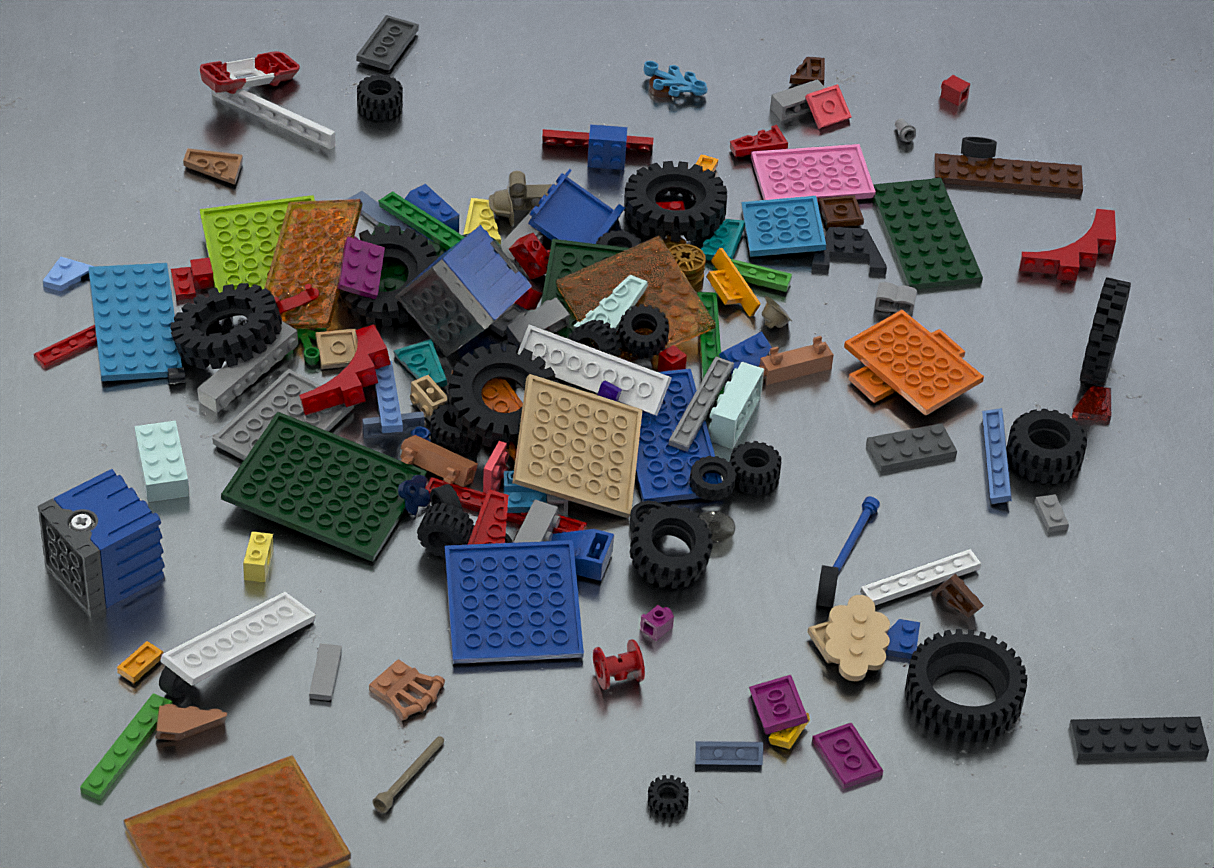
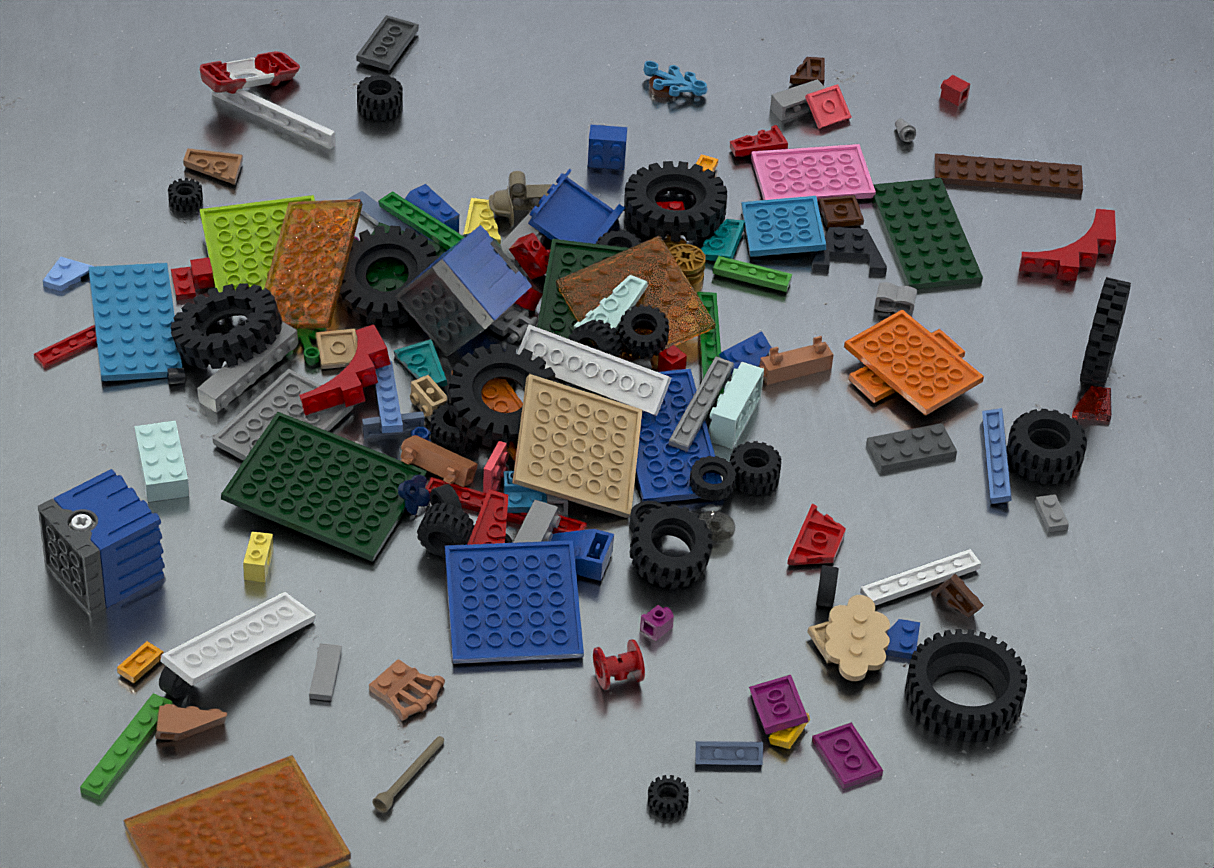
(181, 201): none -> black tyre
(304, 297): red piece -> none
(361, 268): magenta plate -> none
(549, 316): light grey brick -> none
(571, 138): red plate -> none
(609, 391): dark purple plate -> none
(730, 284): light orange bracket -> none
(774, 314): dark tan piece -> none
(817, 539): none -> red wing
(869, 507): blue piece -> none
(978, 147): black tyre -> none
(1138, 738): black plate -> none

